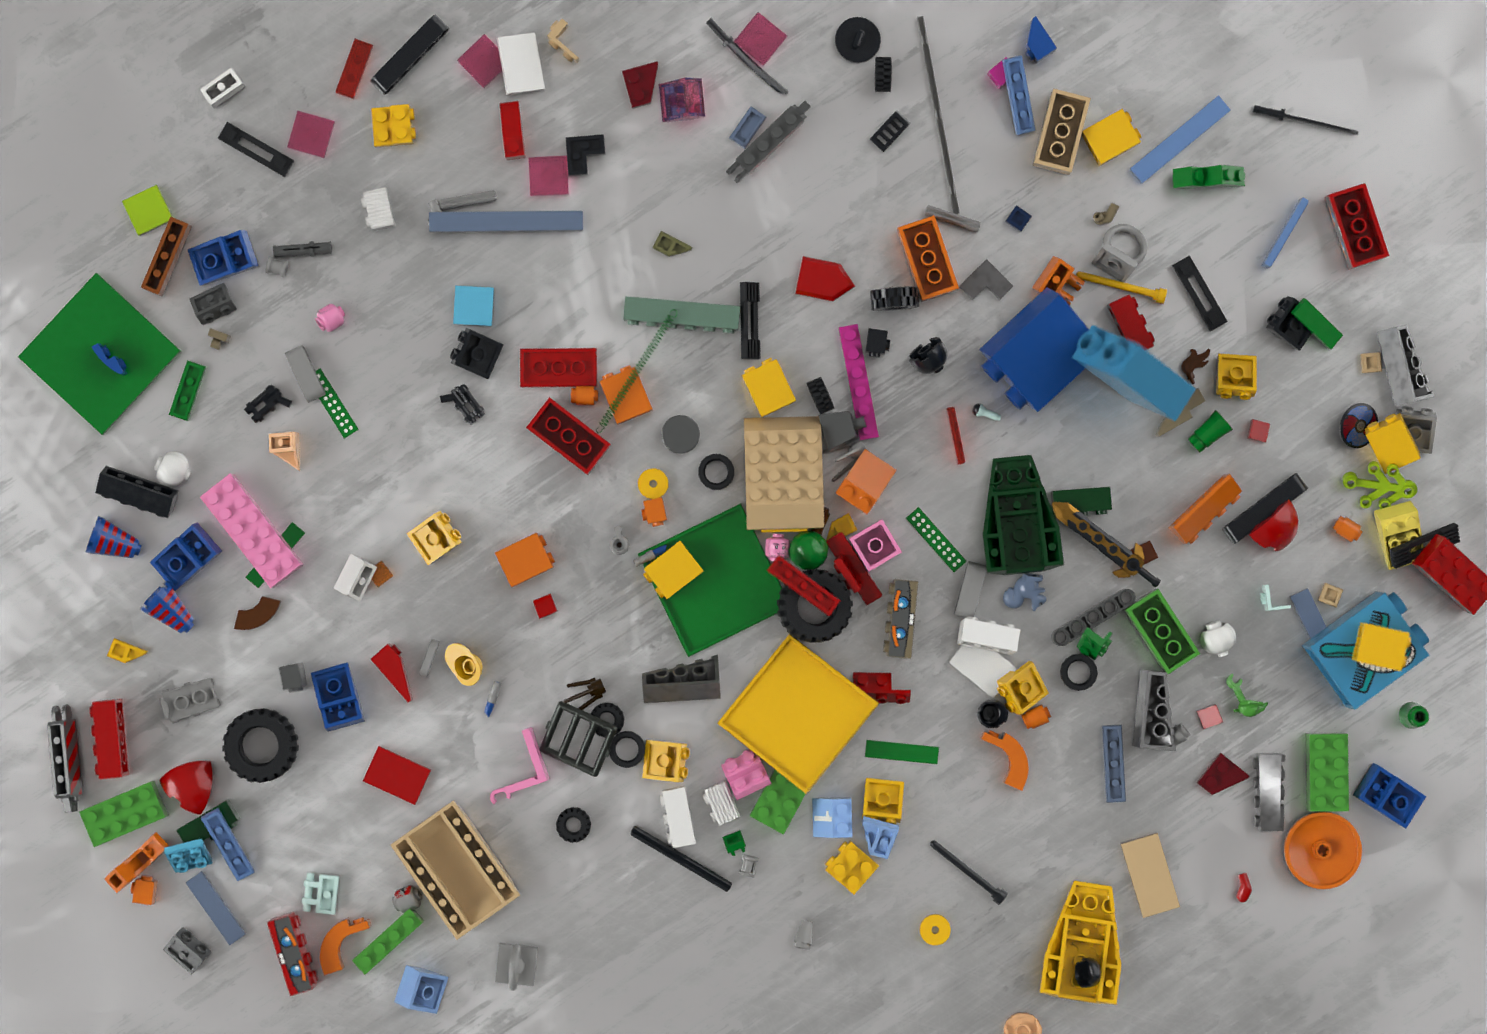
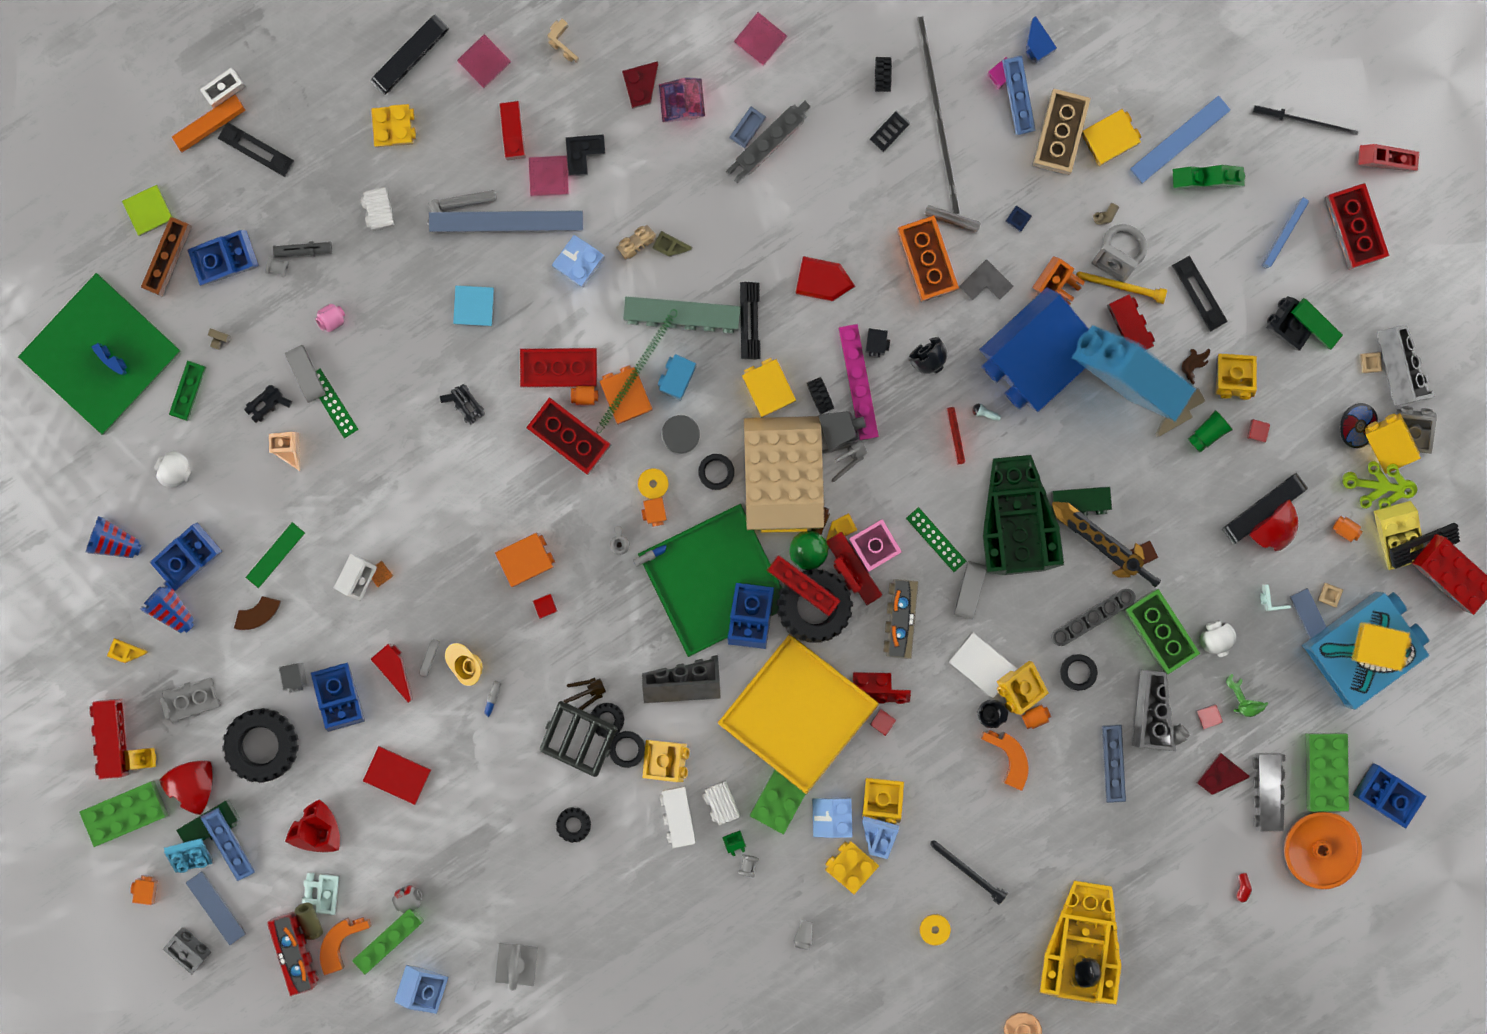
(65, 758): dark grey hinge -> none
(136, 492): black brick -> none
(136, 863): orange arch -> none
(140, 758): none -> yellow bracket
(208, 123): none -> orange tile
(212, 304): dark grey bracket -> none
(251, 530): bright pink brick -> none
(308, 921): none -> olive piece
(311, 134): clear pink tile -> none
(316, 830): none -> red brick
(354, 69): clear red tile -> none
(434, 537): yellow plate -> none
(455, 869): tan slope -> none
(476, 353): black plate -> none
(520, 63): white tile -> none
(539, 765): bright pink hinge -> none
(578, 261): none -> light blue slope
(642, 236): none -> tan hinge
(672, 570): yellow brick -> none
(677, 377): none -> dark azure brick
(680, 858): black axle -> none
(728, 41): black sword -> none
(745, 774): bright pink plate -> none
(750, 615): none -> blue slope
(777, 546): bright pink head -> none
(857, 39): black shield -> none
(866, 481): orange slope -> none
(883, 722): none -> red slope
(894, 298): black bush -> none
(902, 752): green sticker -> none
(988, 635): white brick -> none
(1025, 587): sand blue animal -> none
(1094, 645): green bracket -> none
(1150, 875): tan tile -> none
(1204, 509): orange slope -> none
(1388, 157): none -> red slope
(1407, 715): green plant -> none

